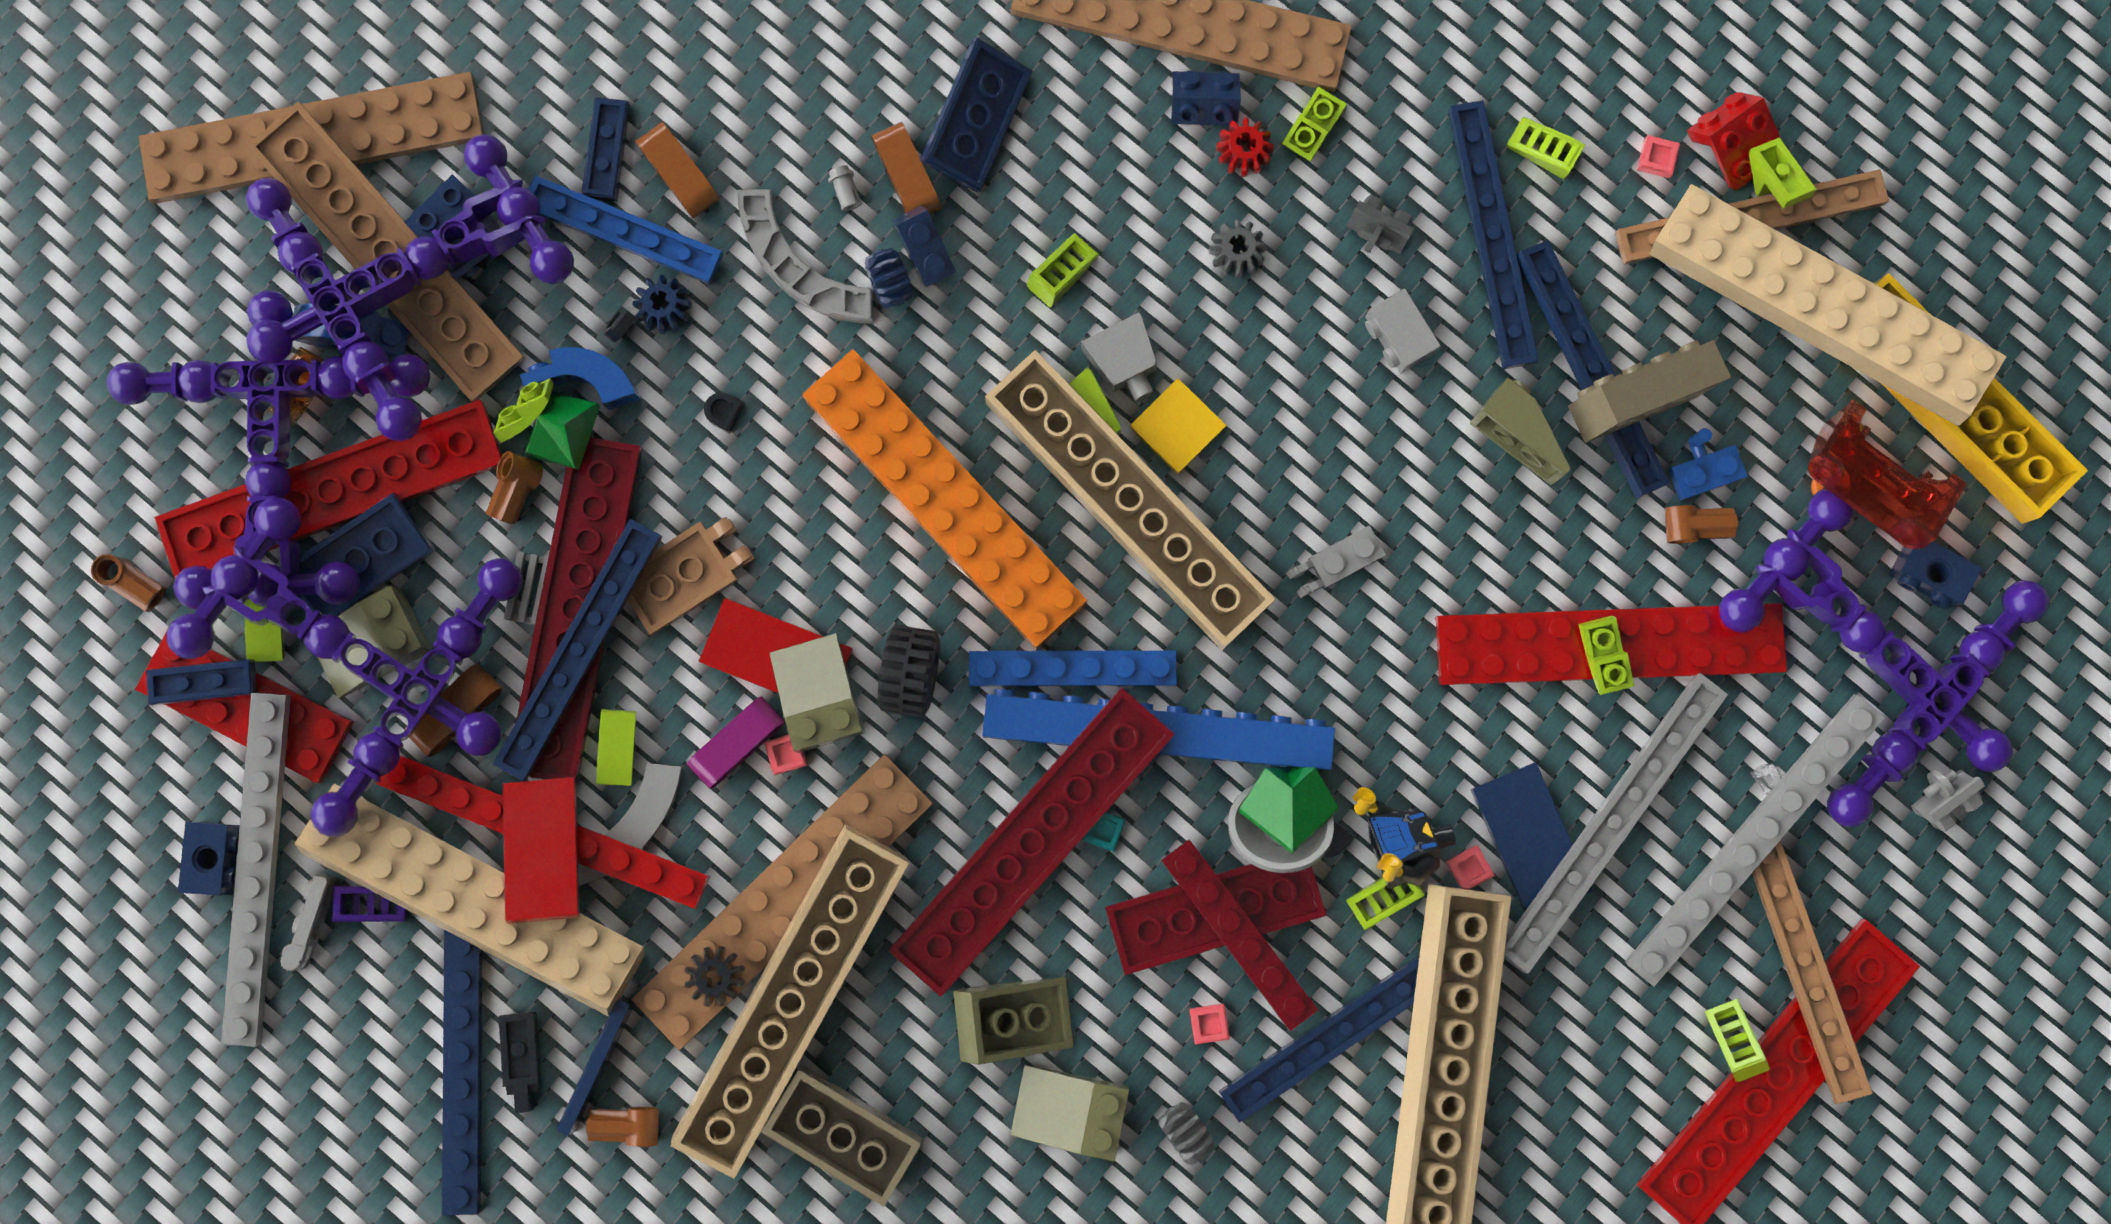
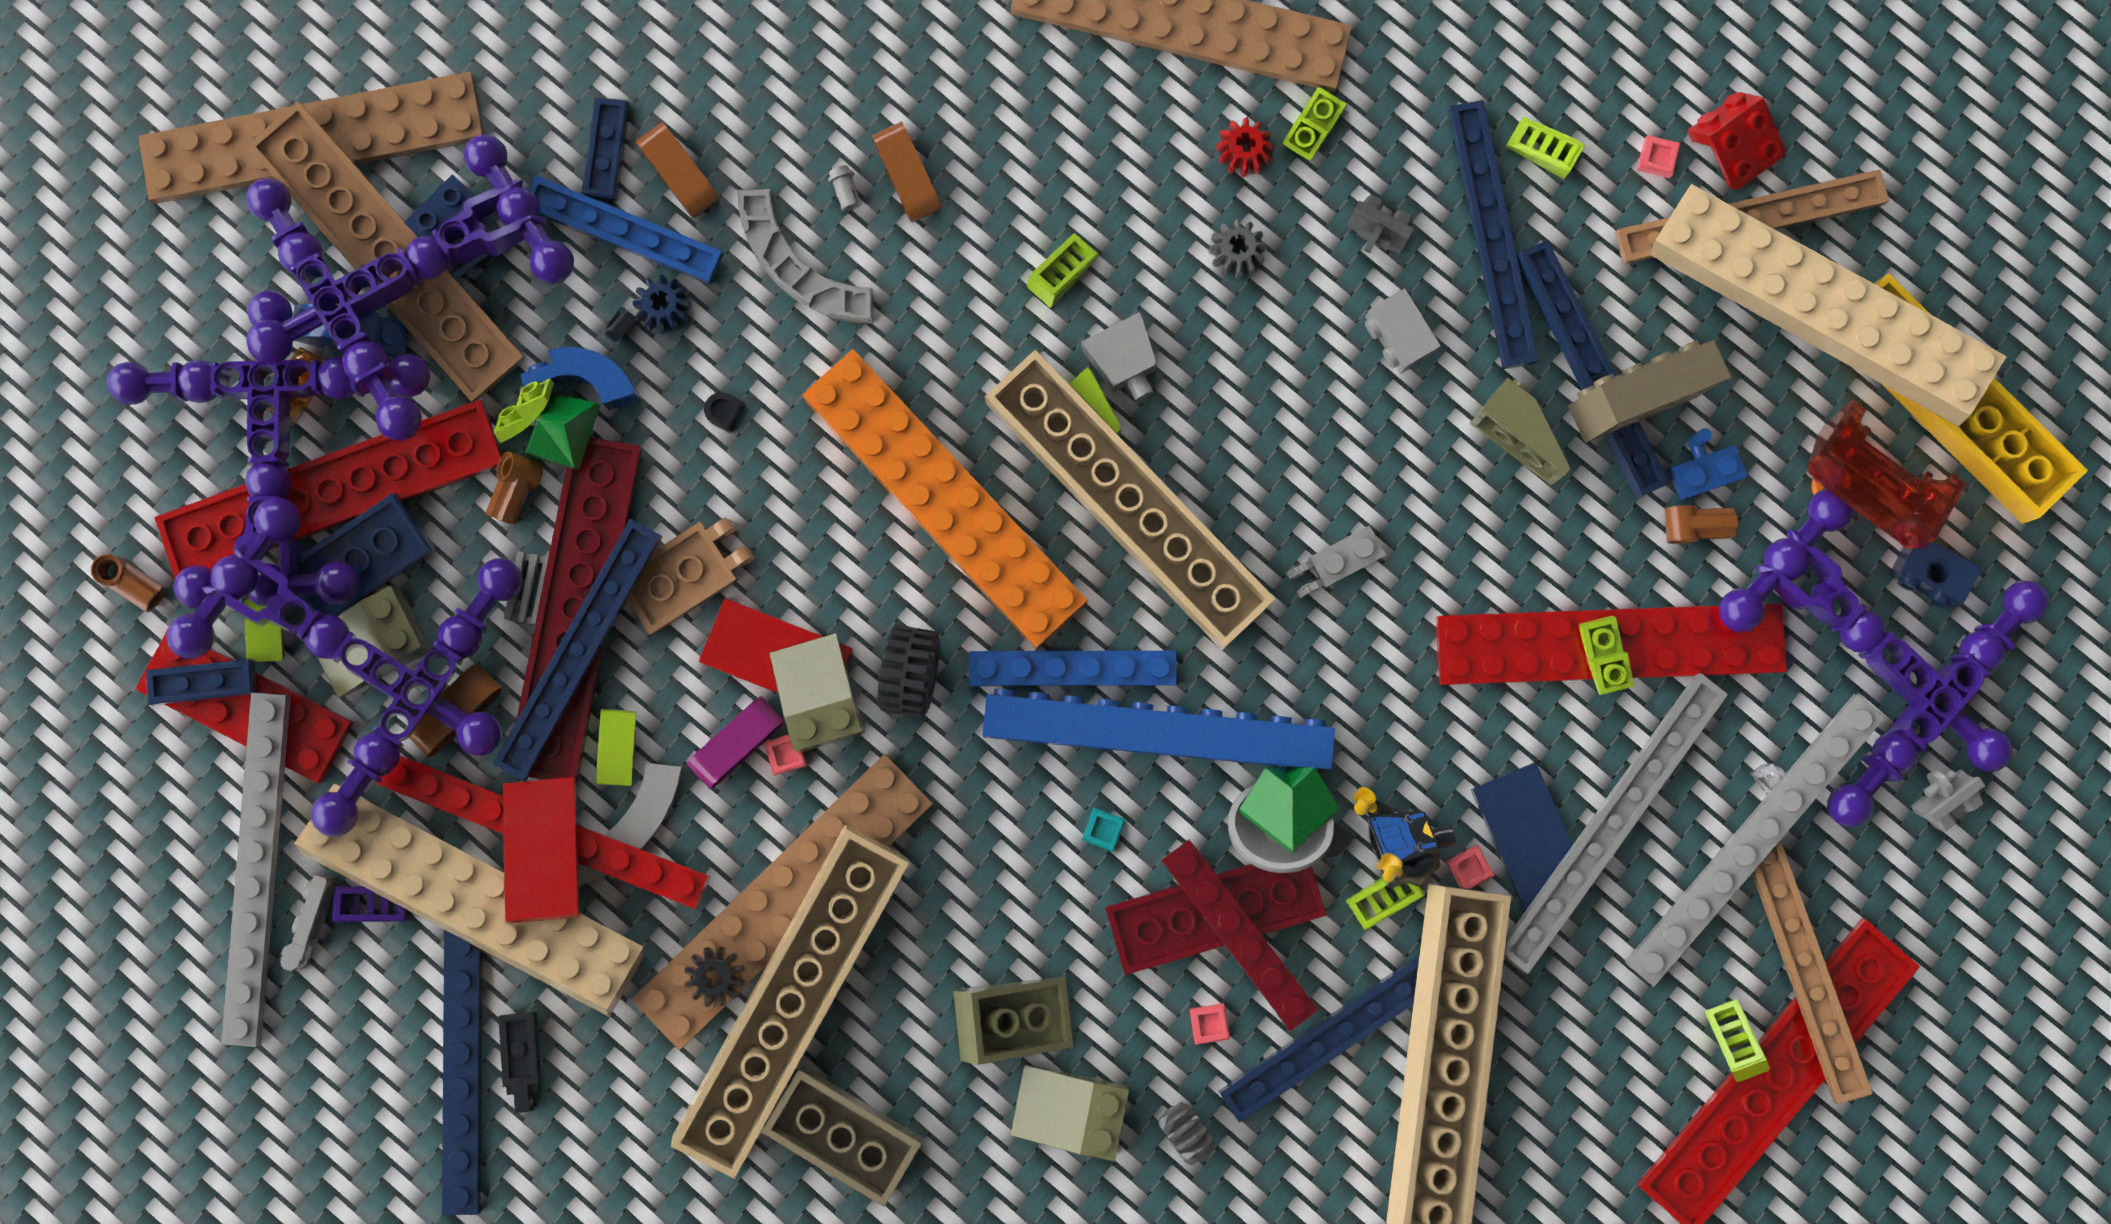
(195, 872): dark blue brick -> none
(595, 1066): dark blue tile -> none
(634, 1126): dark orange piece -> none
(888, 277): dark blue gear -> none
(924, 246): dark blue brick -> none
(976, 115): dark blue tile -> none
(1031, 841): dark red plate -> none
(1177, 426): yellow tile -> none
(1205, 98): dark blue bracket -> none
(1779, 173): lime slope -> none

